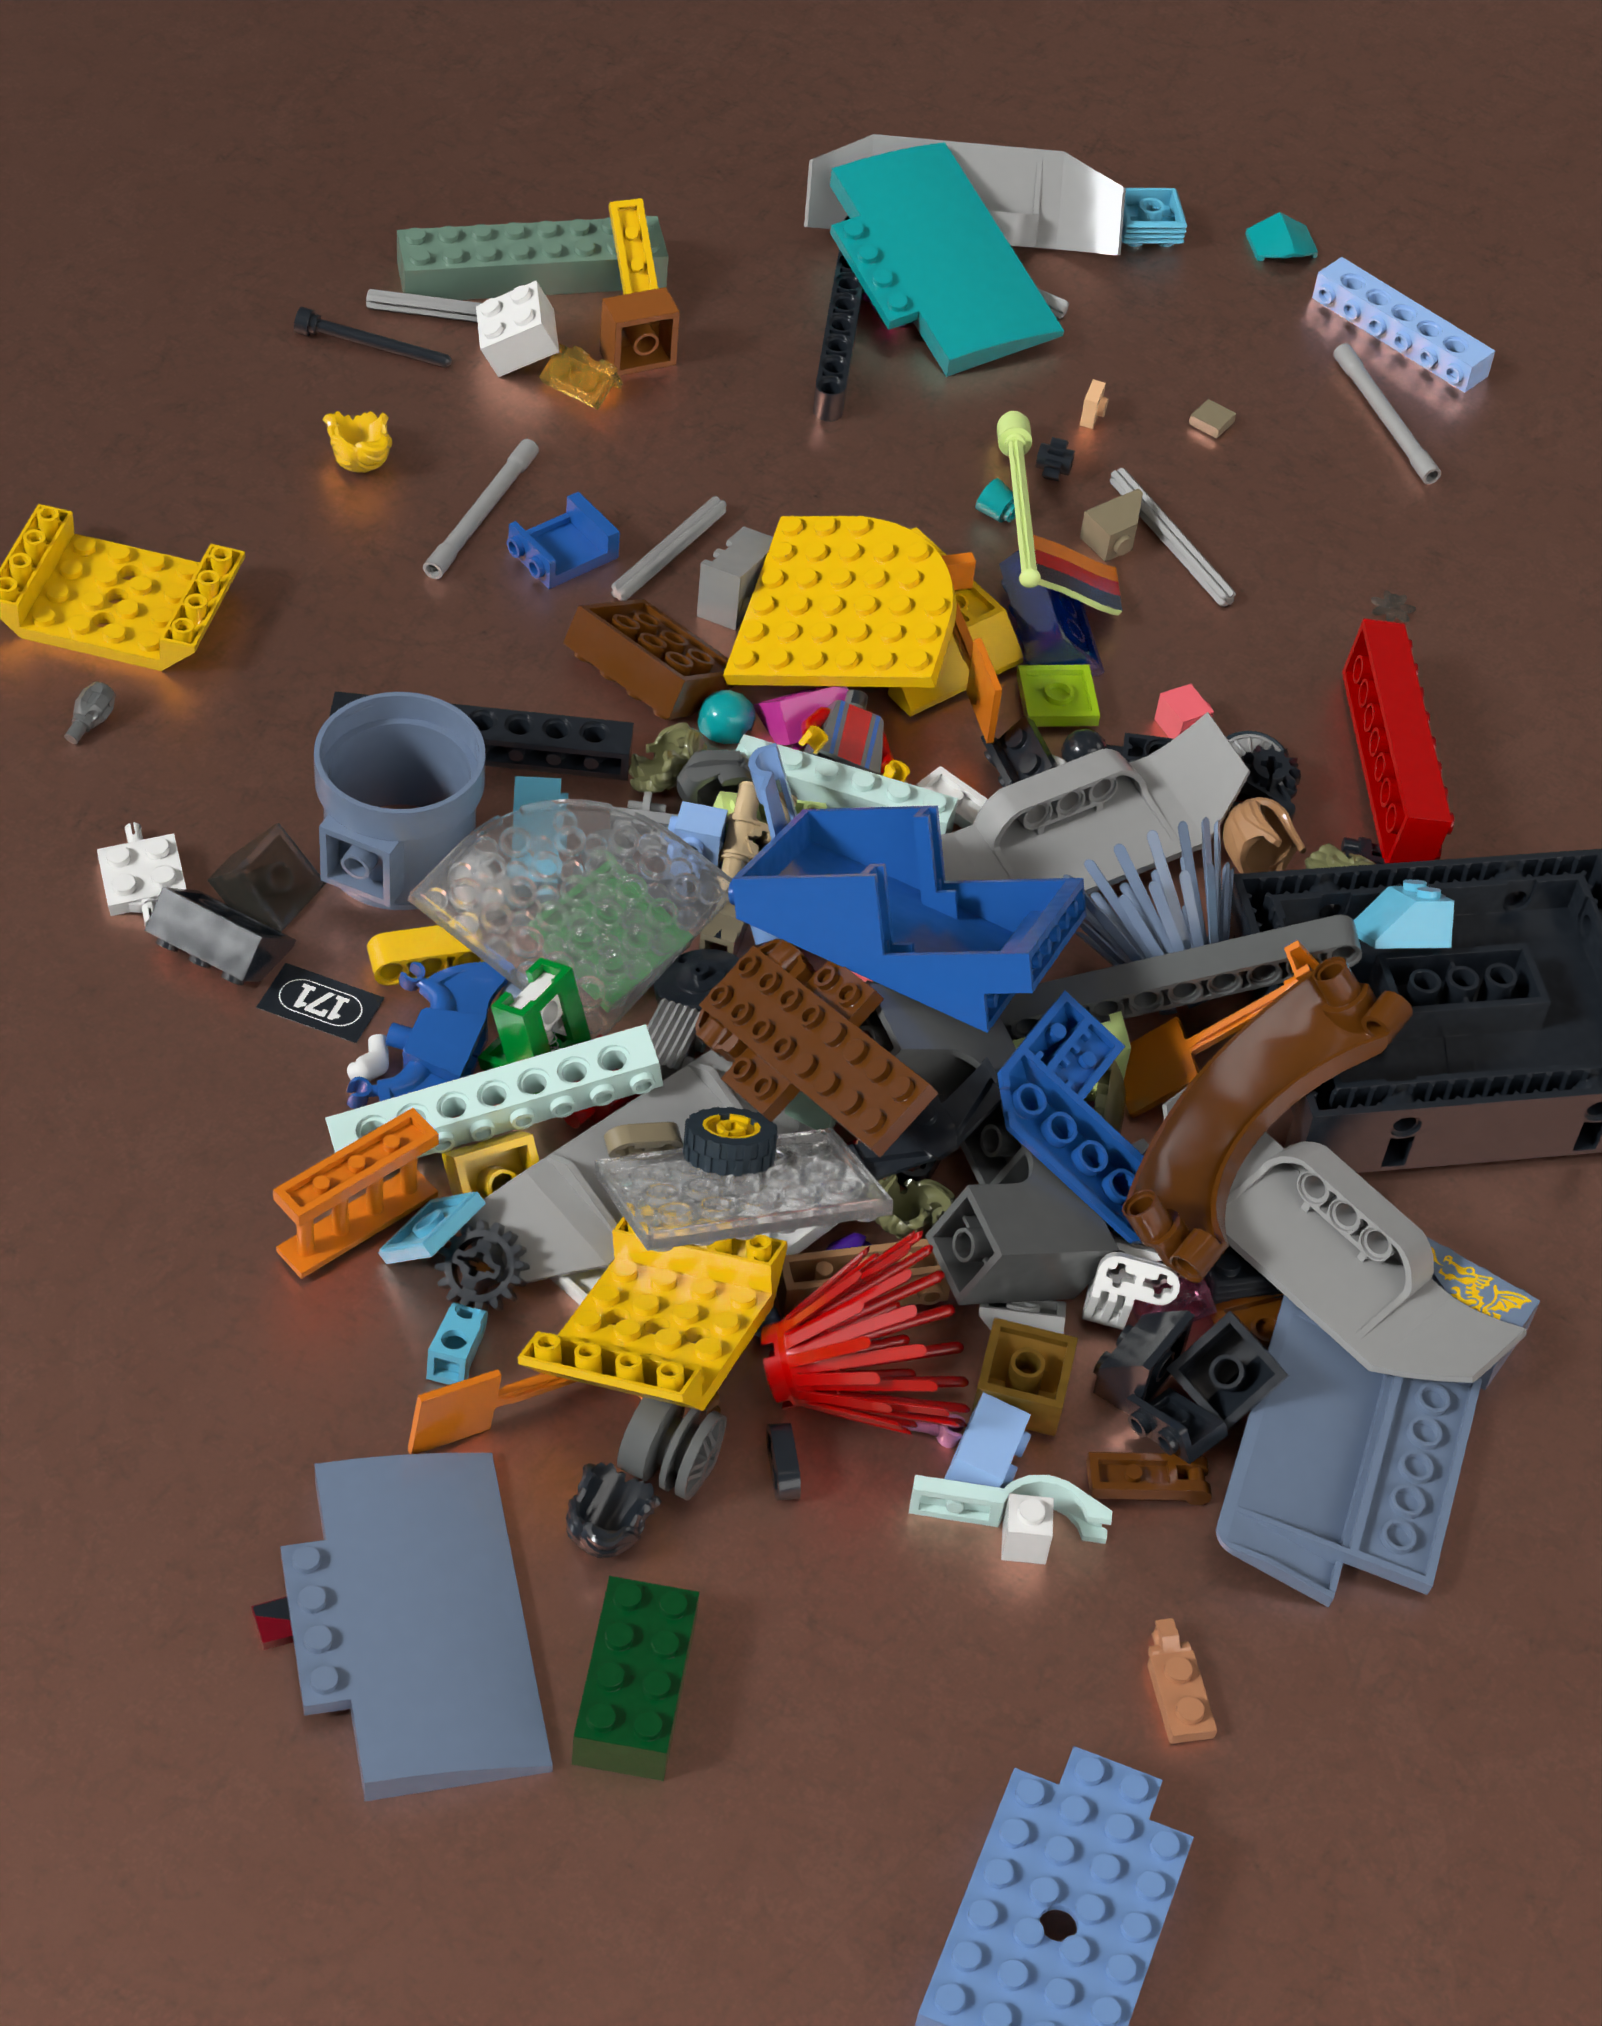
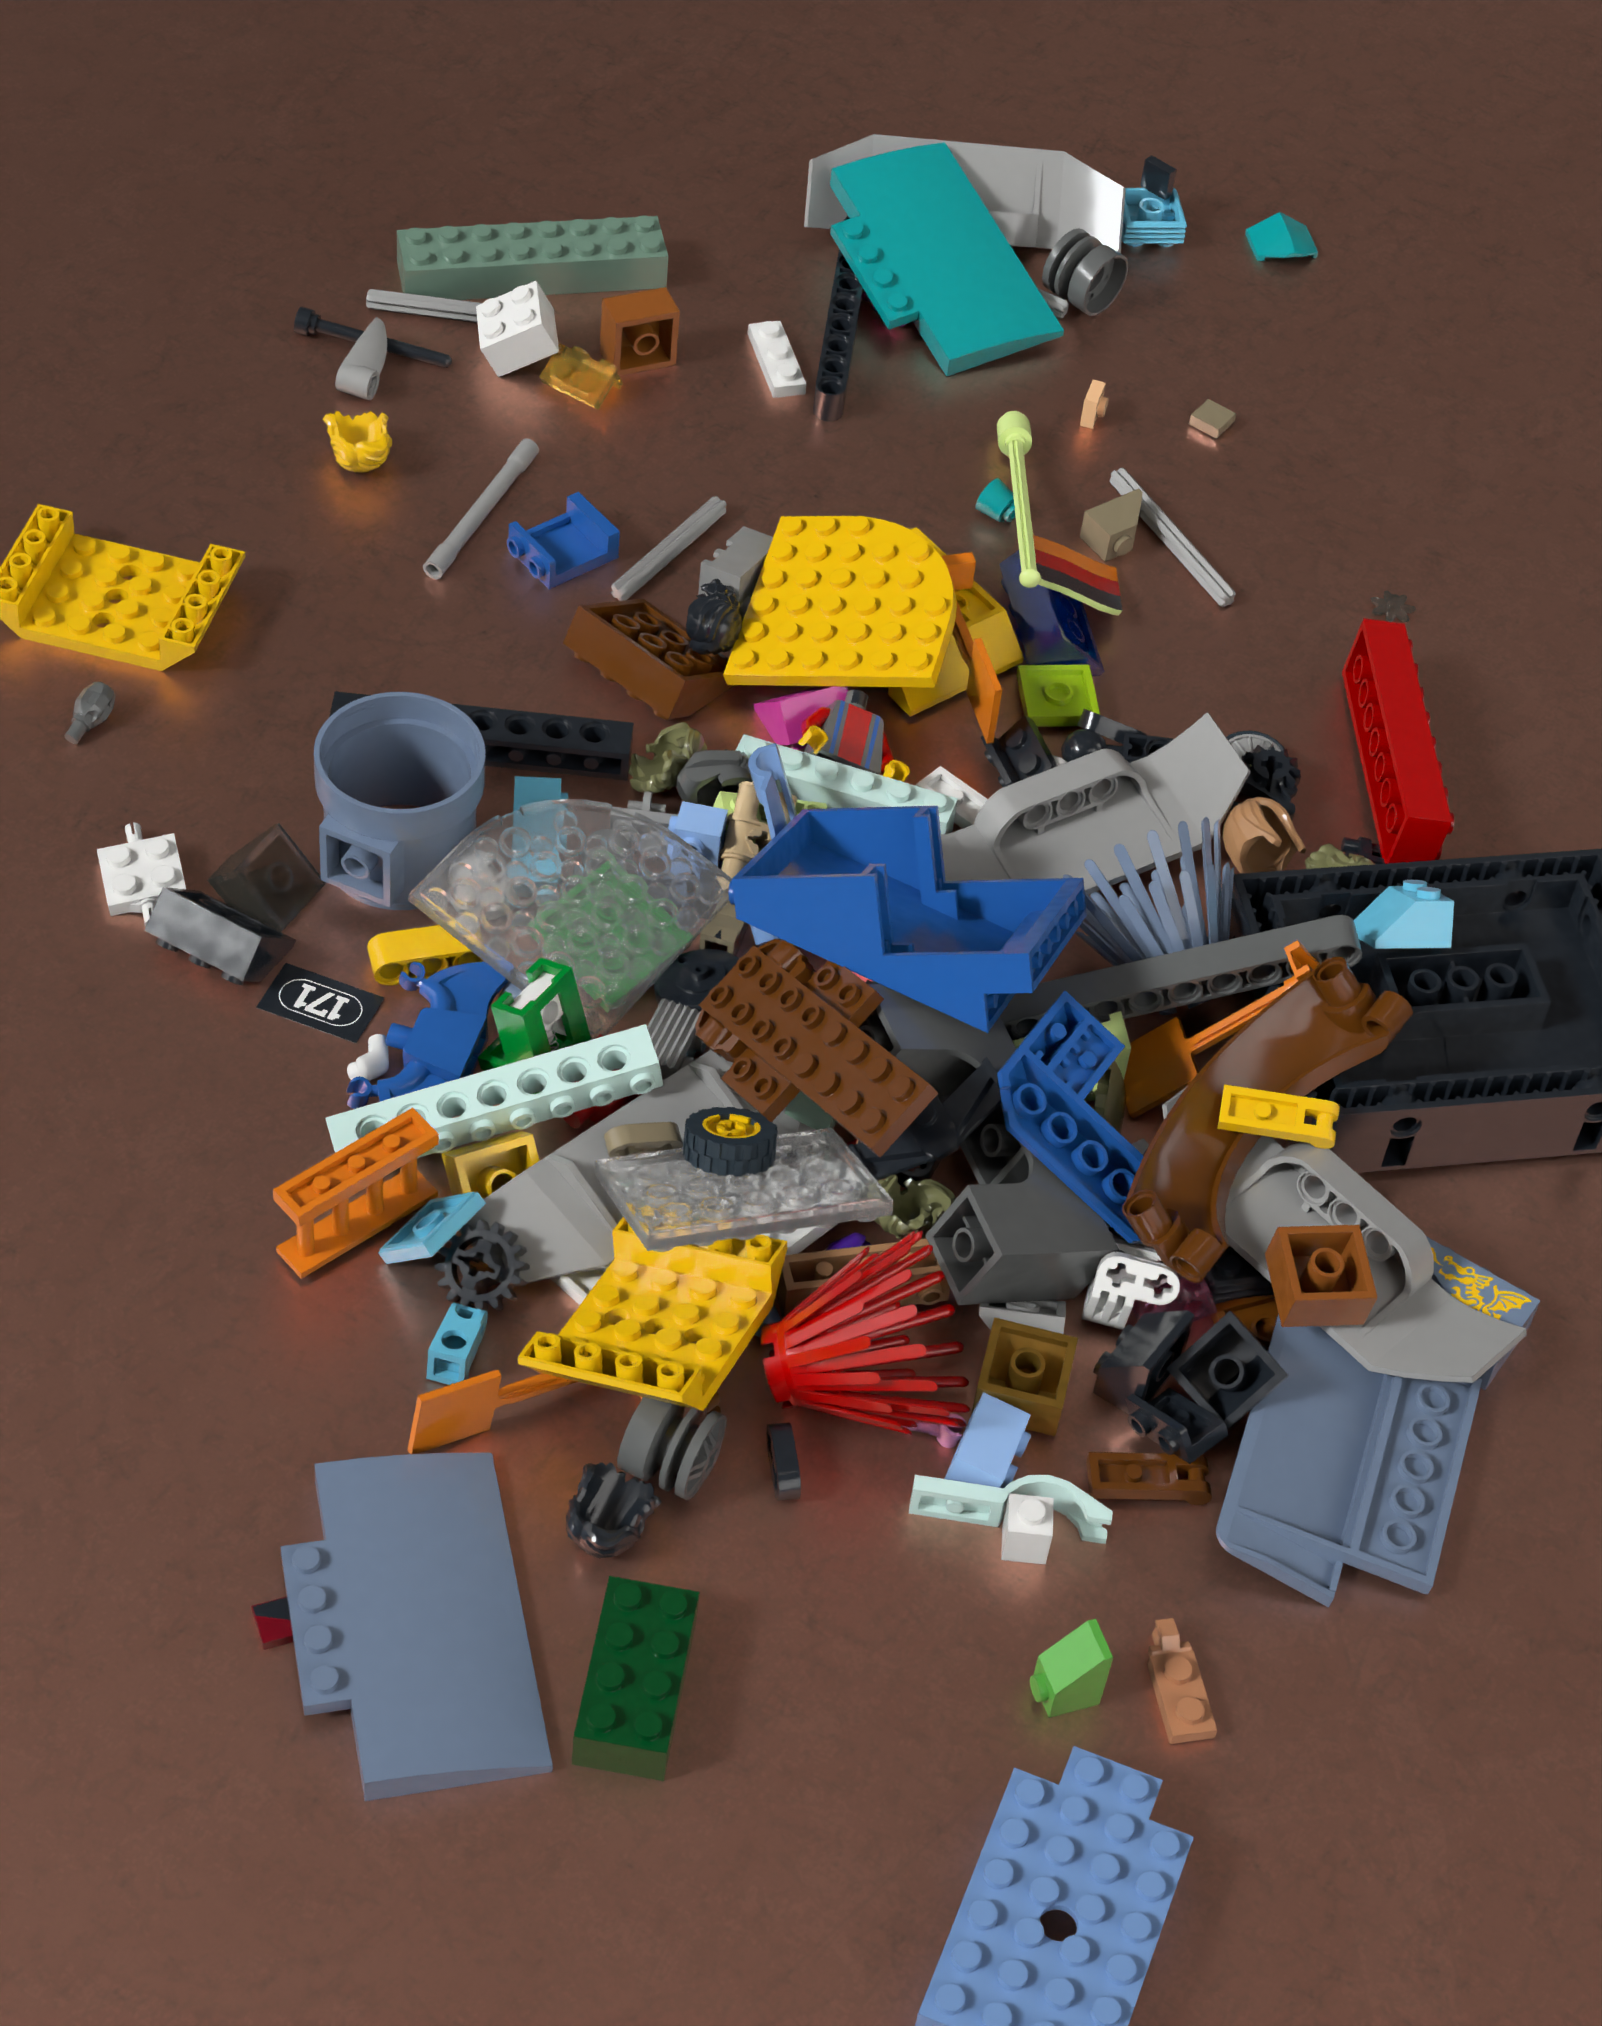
(363, 364): none -> light grey piece
(632, 245): yellow plate -> none
(714, 619): none -> black hair
(726, 716): teal hair -> none
(776, 359): none -> white plate
(1055, 459): black gear -> none
(1072, 1671): none -> bright green slope
(1085, 272): none -> dark grey wheel
(1105, 726): none -> black beam
(1158, 177): none -> black tile
(1180, 709): coral brick -> none
(1278, 1115): none -> yellow plate
(1320, 1275): none -> dark orange brick
(1403, 324): light blue brick -> none
(1419, 458): light grey piece -> none

